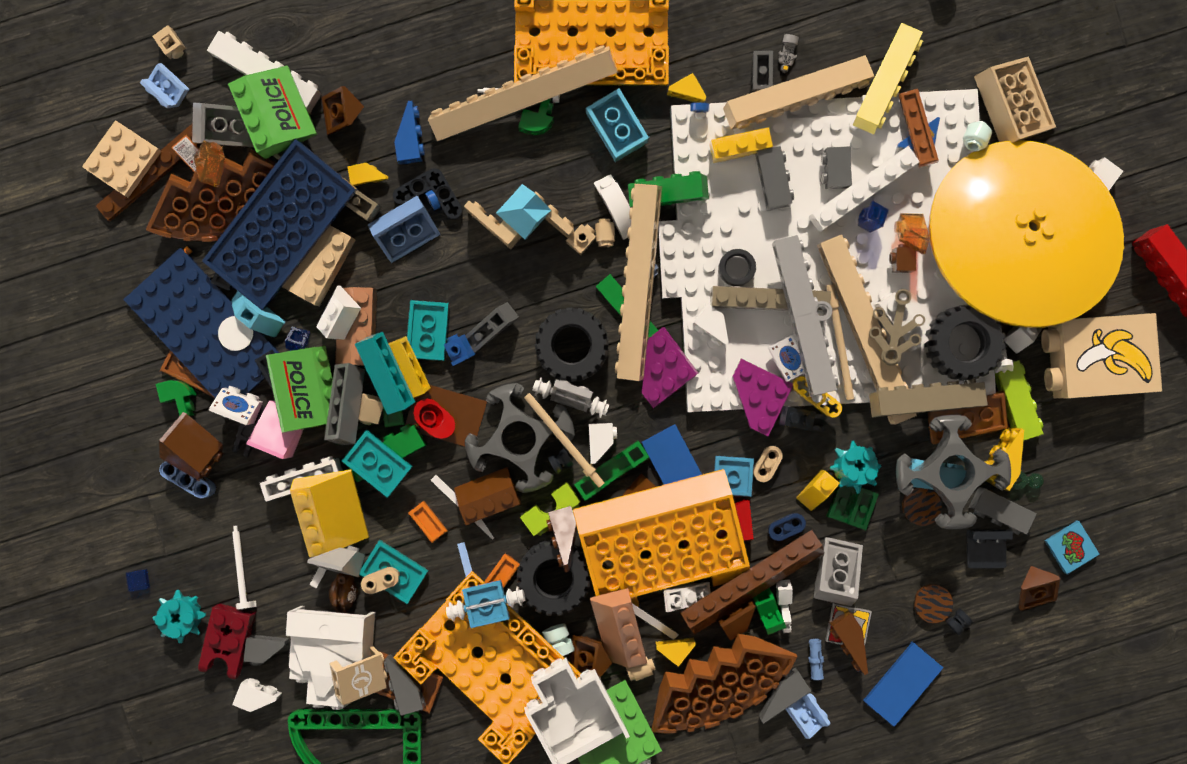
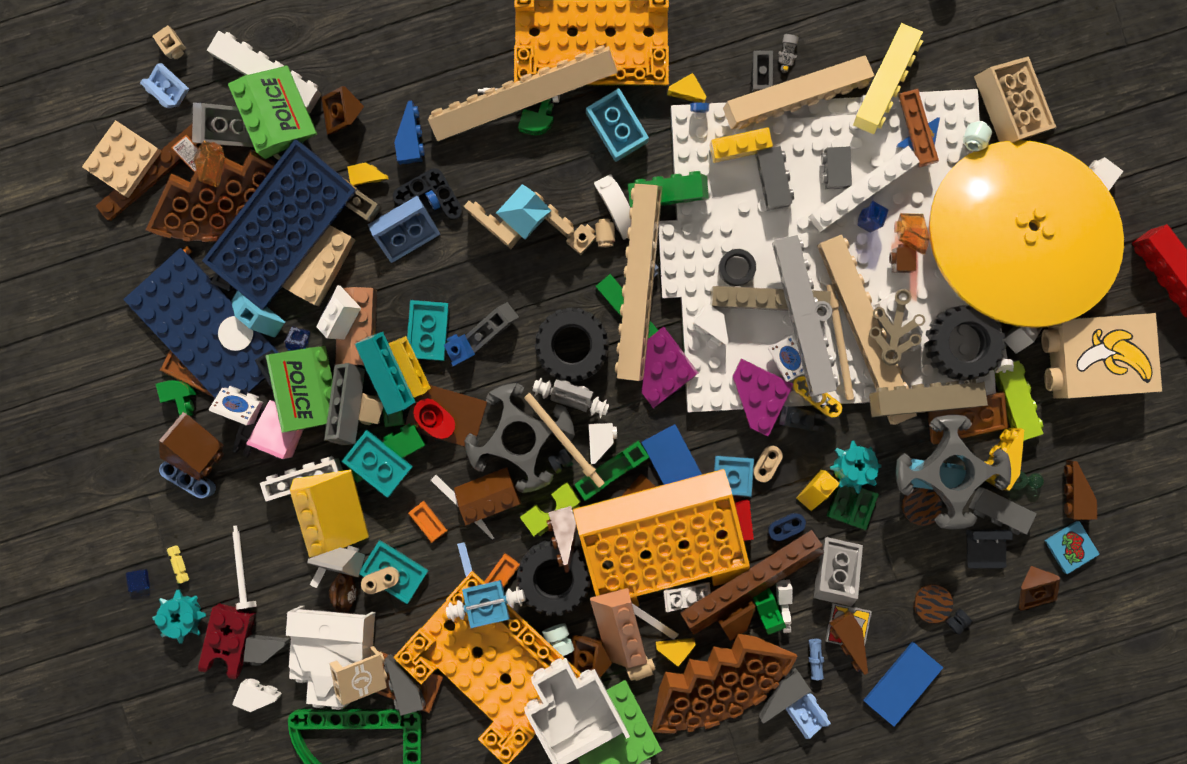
(177, 564): none -> light yellow axle
(1080, 499): none -> reddish brown slope

